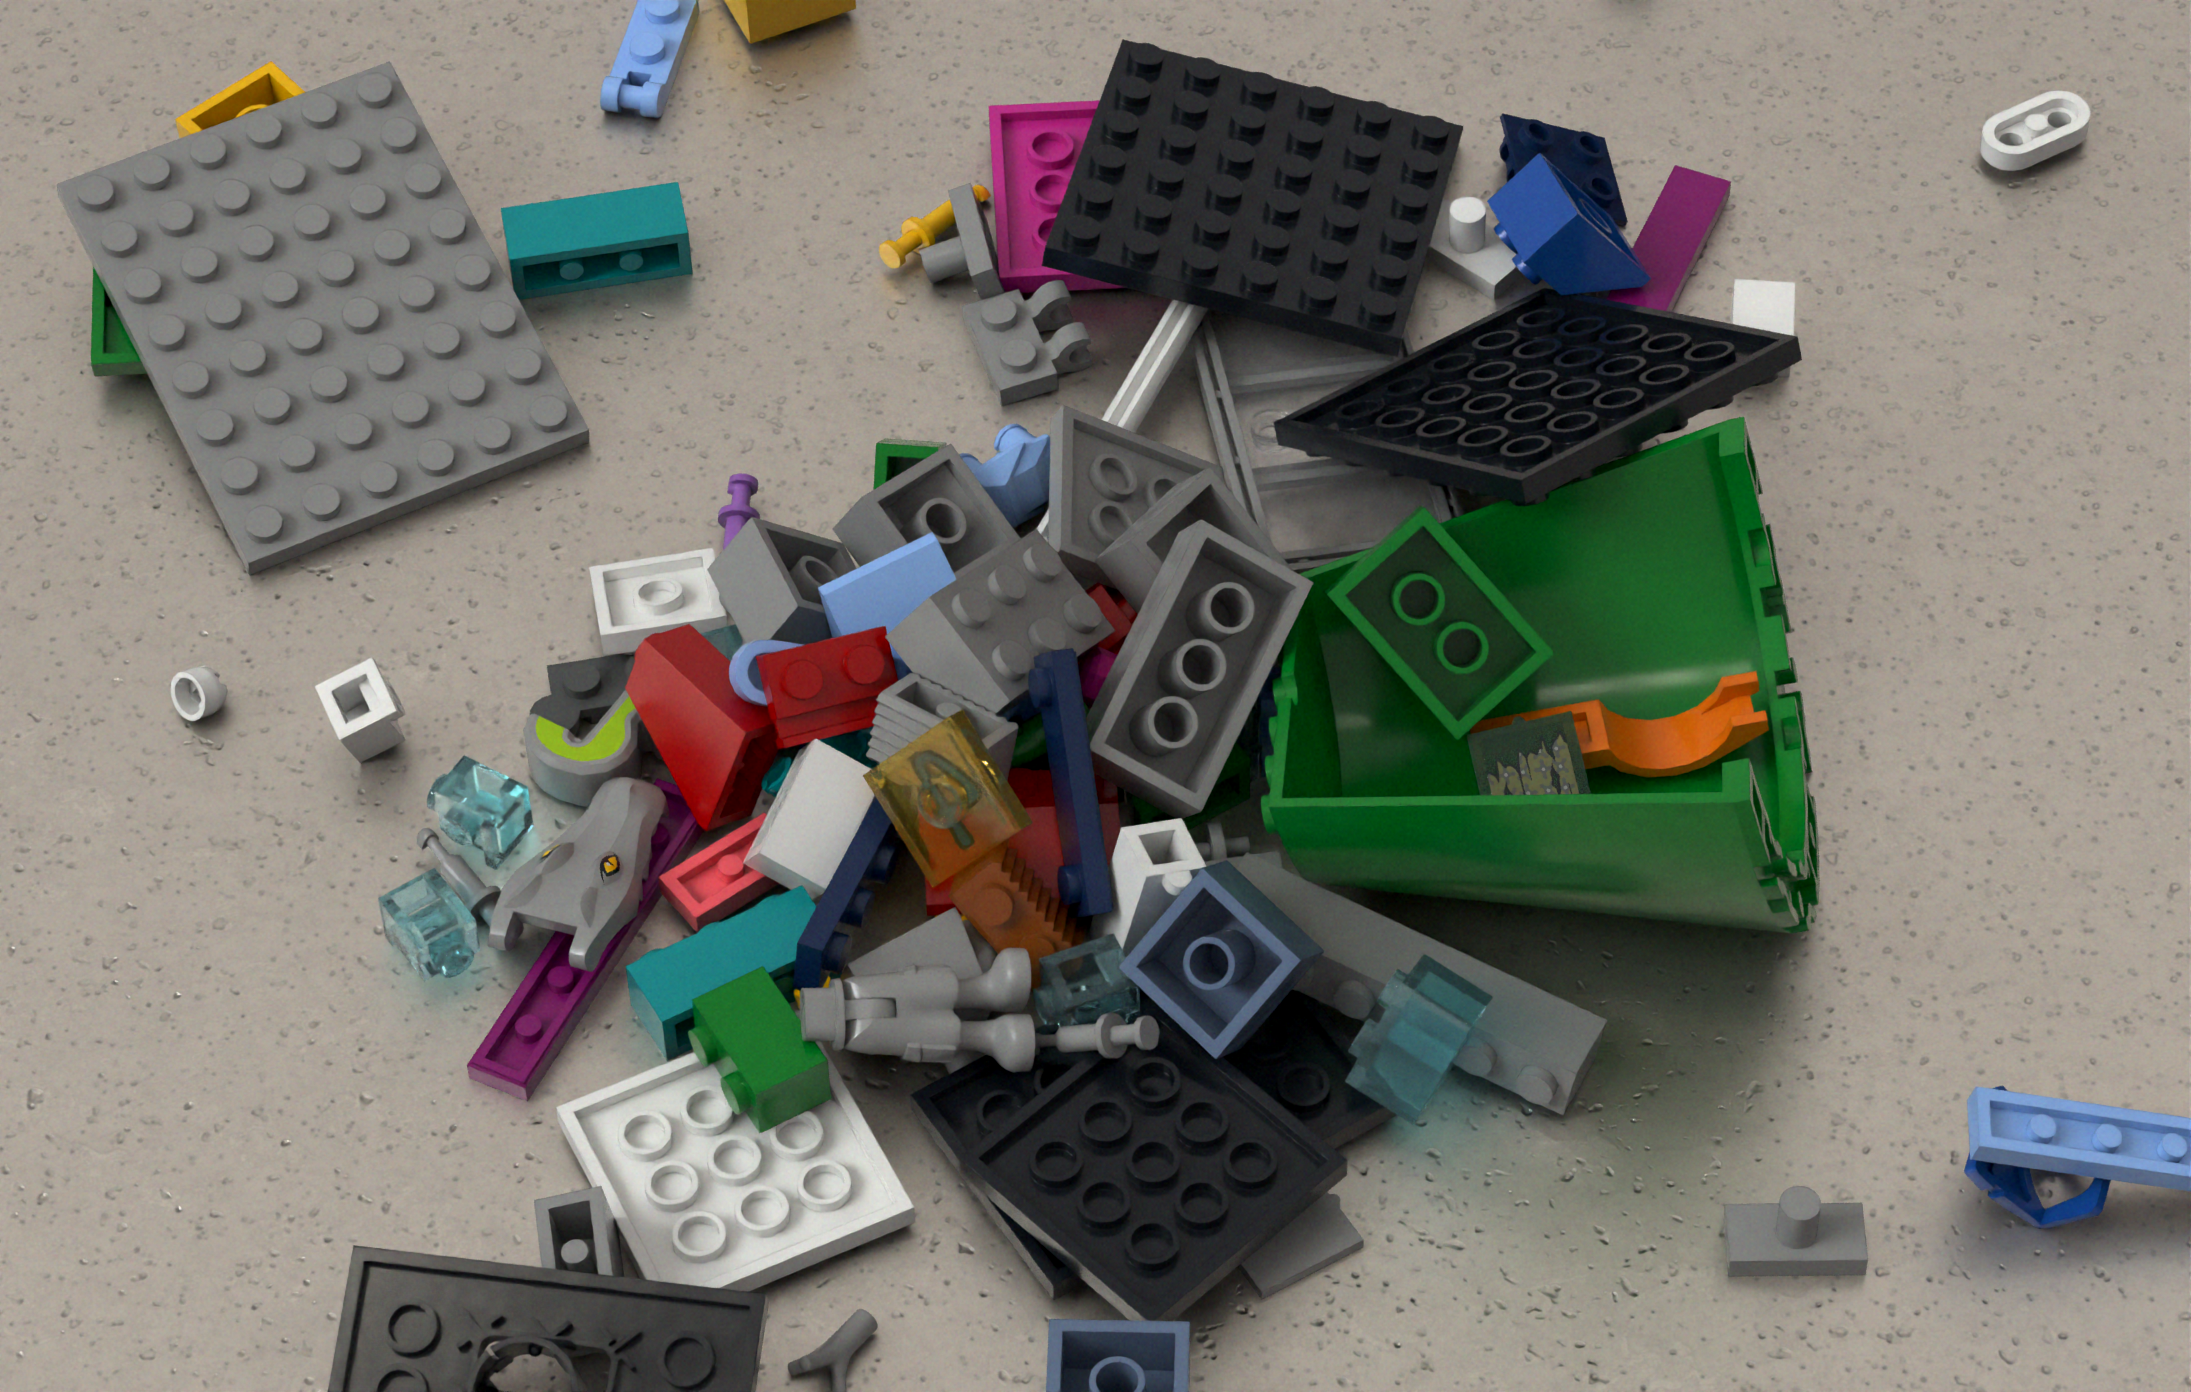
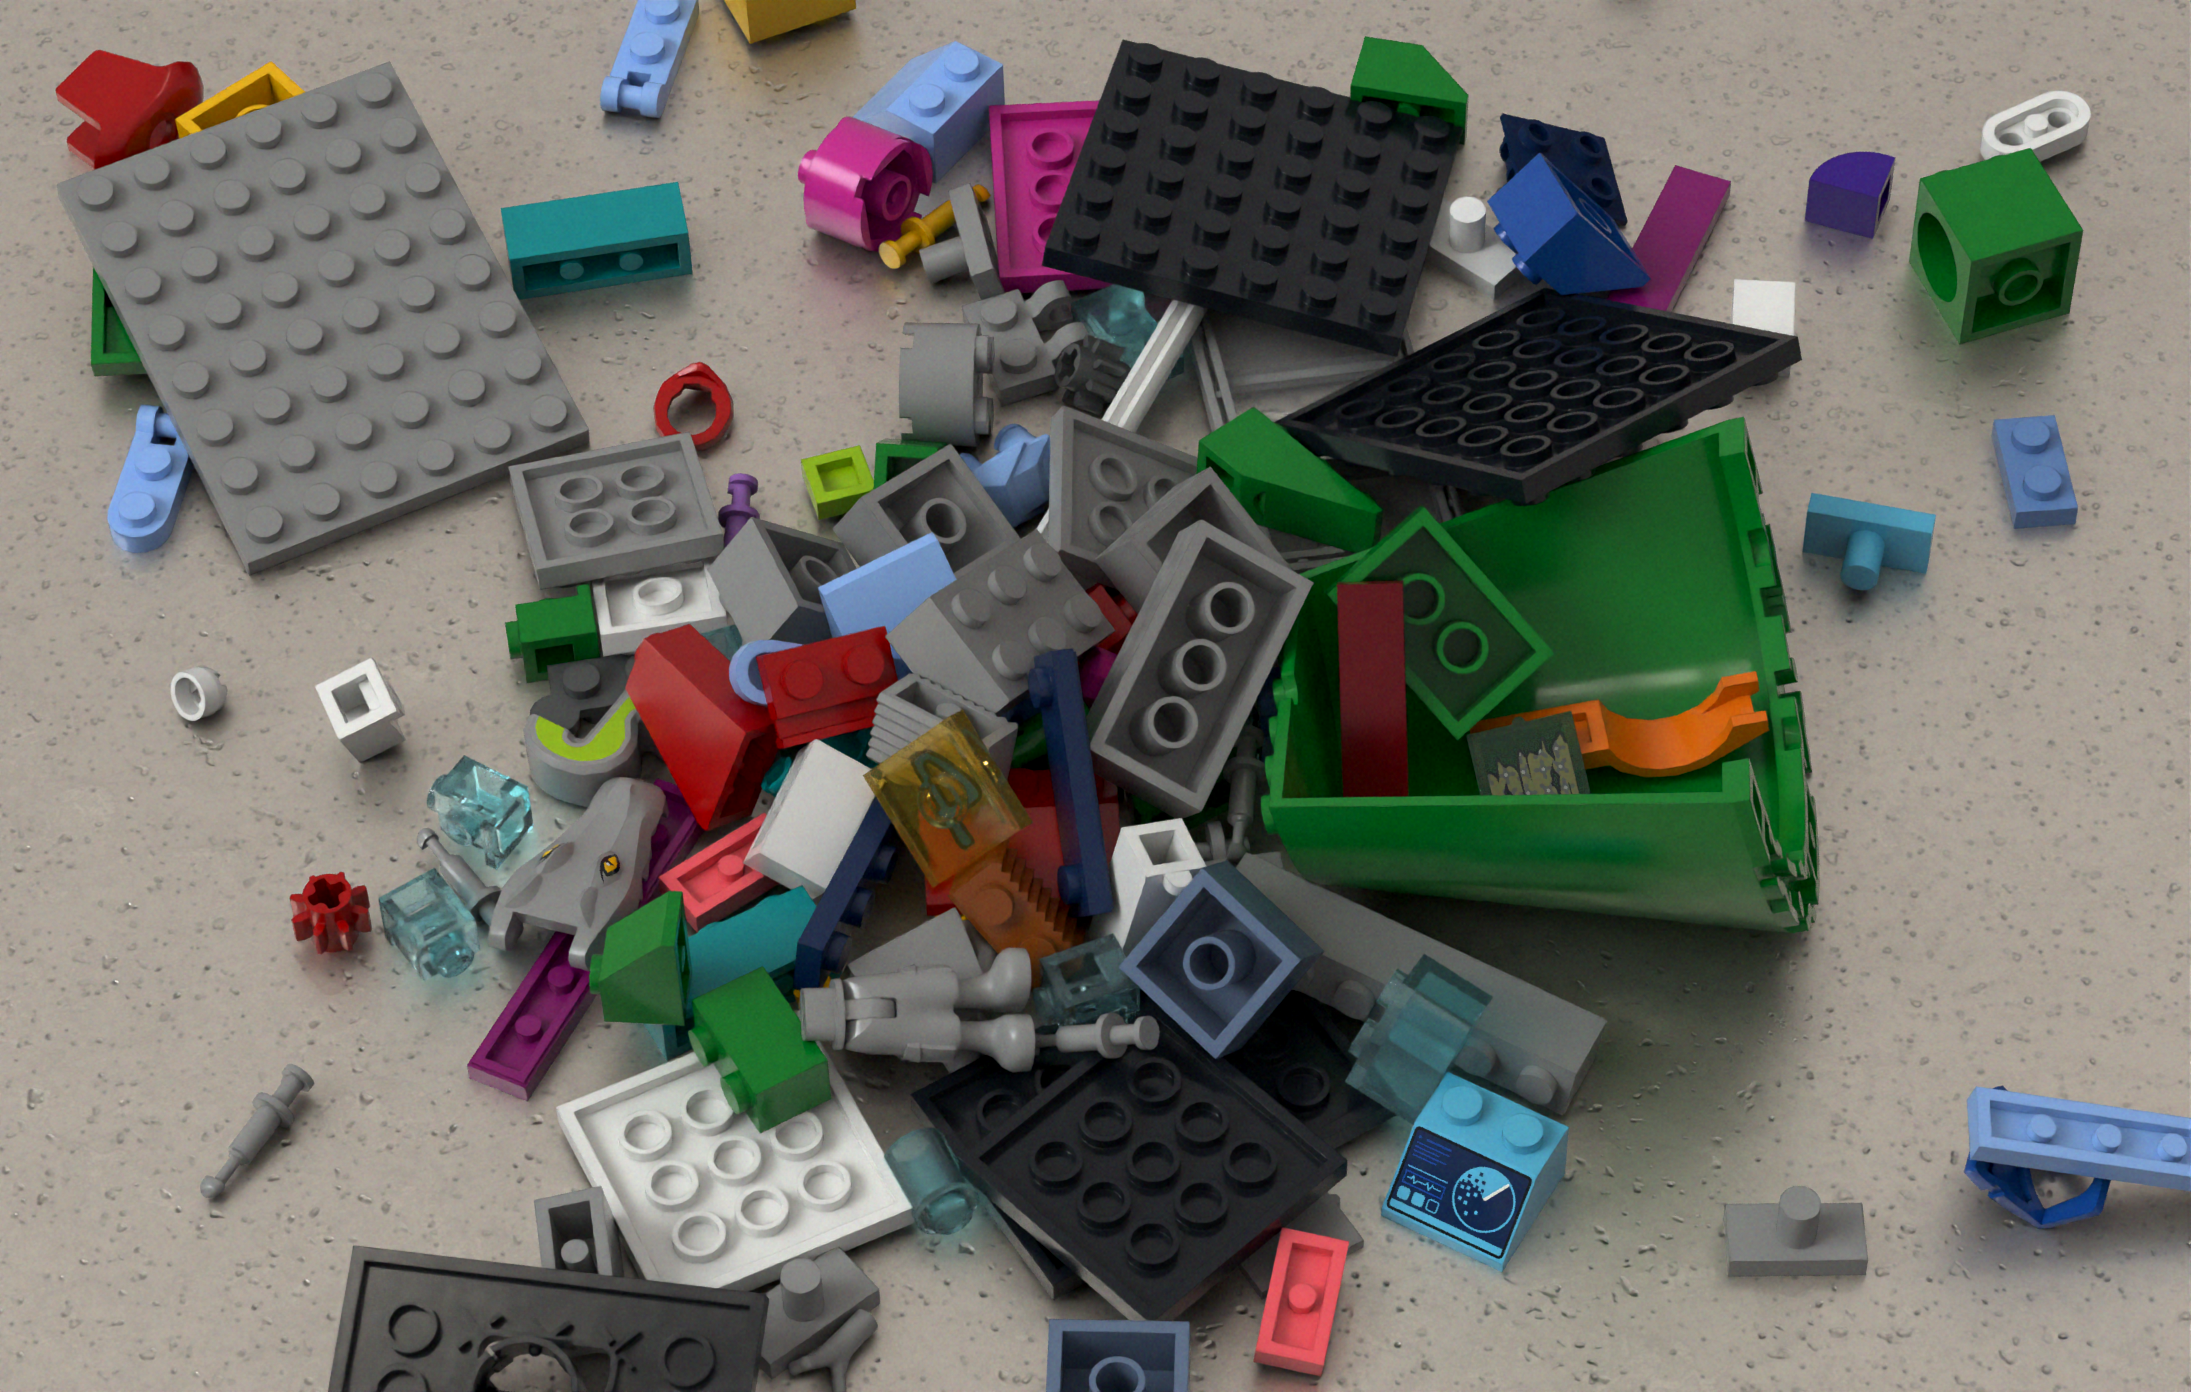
(126, 105): none -> red piece
(149, 485): none -> light blue plate
(269, 1114): none -> light grey piece
(330, 913): none -> red gear
(553, 633): none -> green brick
(616, 511): none -> light grey plate
(645, 965): none -> green slope
(701, 378): none -> red piece
(812, 1306): none -> light grey tile
(836, 480): none -> lime plate
(863, 183): none -> dark pink brick
(932, 1181): none -> clear light blue brick
(939, 102): none -> light blue slope
(945, 383): none -> light grey brick
(1091, 373): none -> dark grey gear
(1120, 318): none -> clear light blue tile
(1243, 774): none -> light grey piece
(1289, 485): none -> green slope
(1301, 1301): none -> coral plate
(1373, 689): none -> dark red tile
(1409, 81): none -> green slope
(1476, 1171): none -> slope
(1851, 192): none -> dark purple brick
(1867, 537): none -> medium azure tile
(1995, 245): none -> green brick
(2034, 472): none -> medium blue plate

